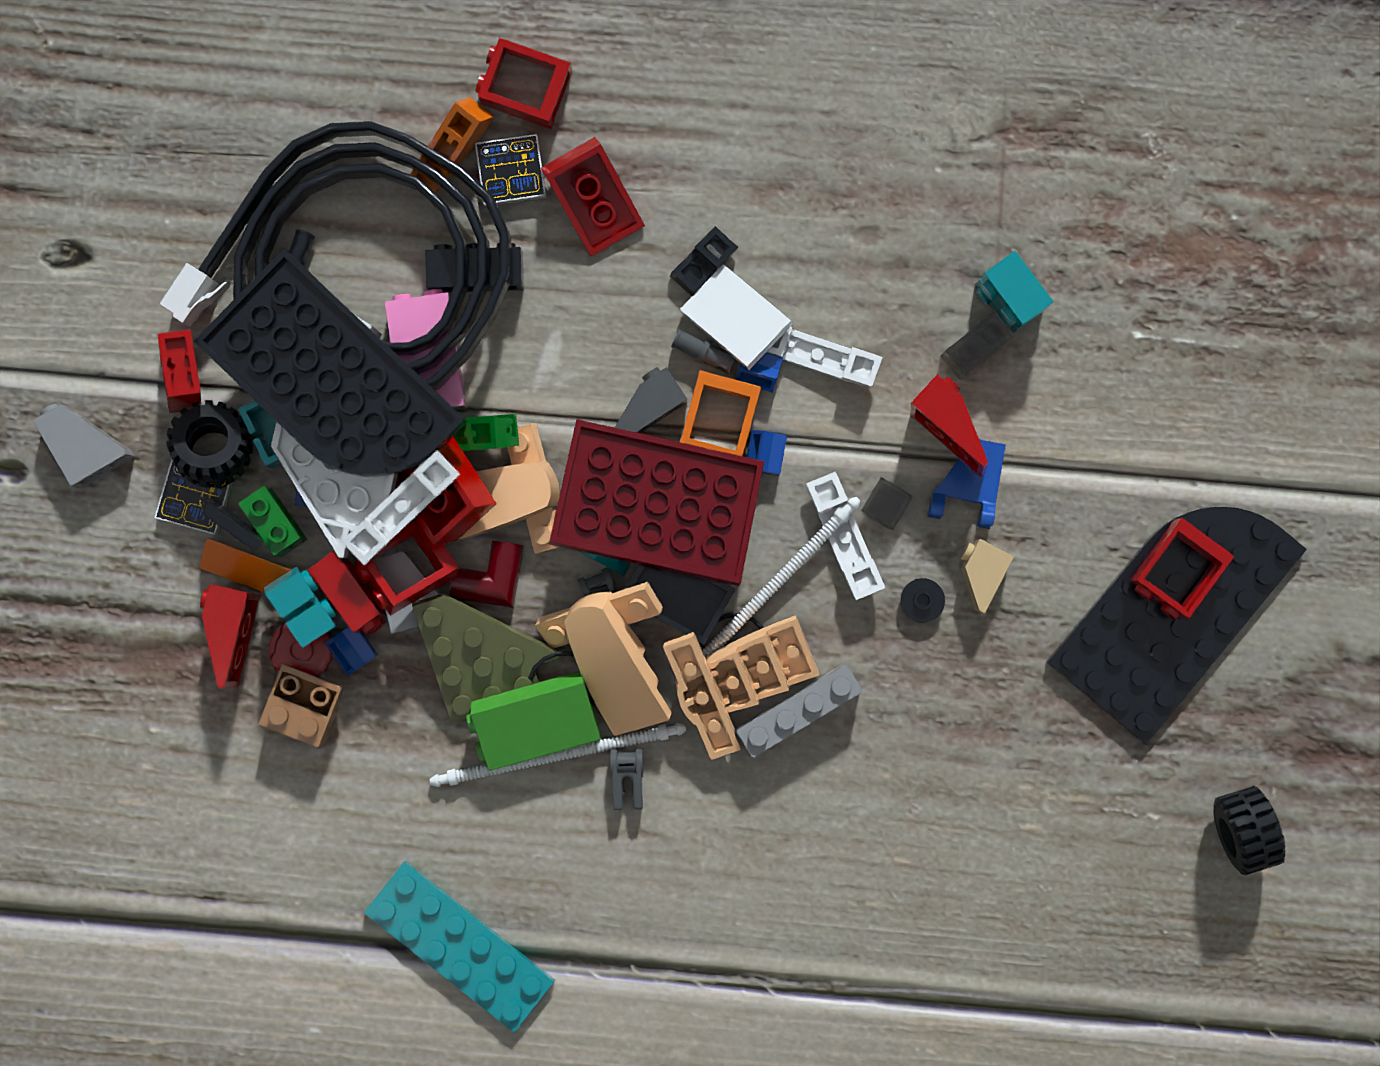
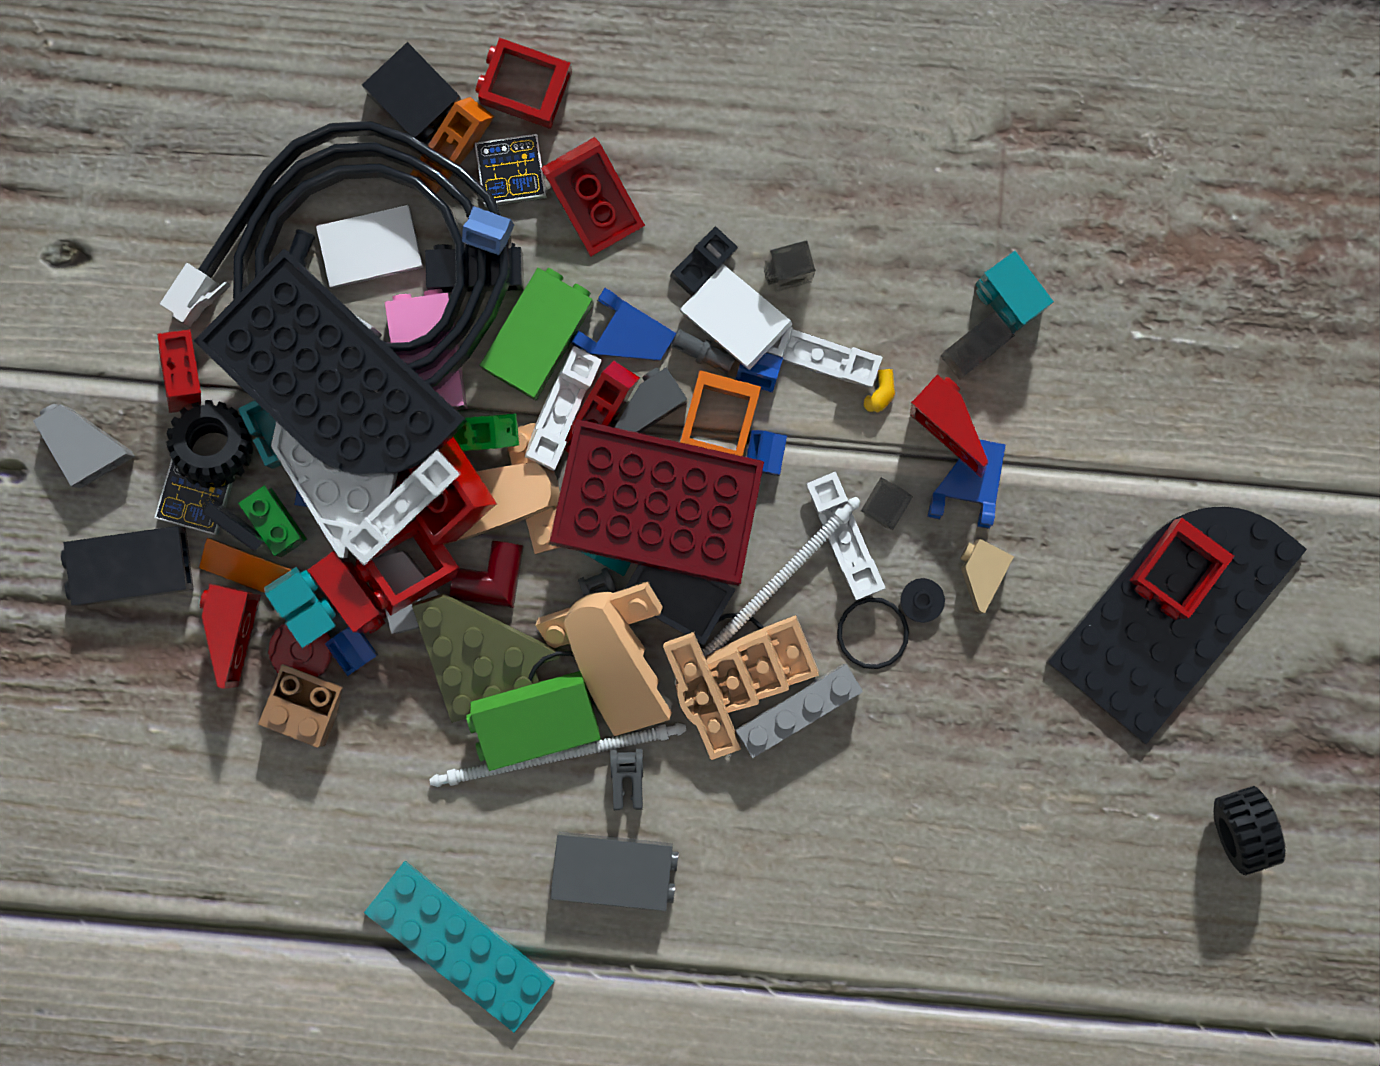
(127, 566): none -> black brick
(369, 246): none -> white tile
(411, 93): none -> black brick
(487, 230): none -> medium blue piece
(537, 332): none -> bright green brick
(561, 408): none -> white slope
(606, 398): none -> red slope
(613, 871): none -> dark grey brick
(628, 333): none -> blue flag
(789, 266): none -> clear smoke brick
(884, 394): none -> yellow arm
(894, 658): none -> black piece

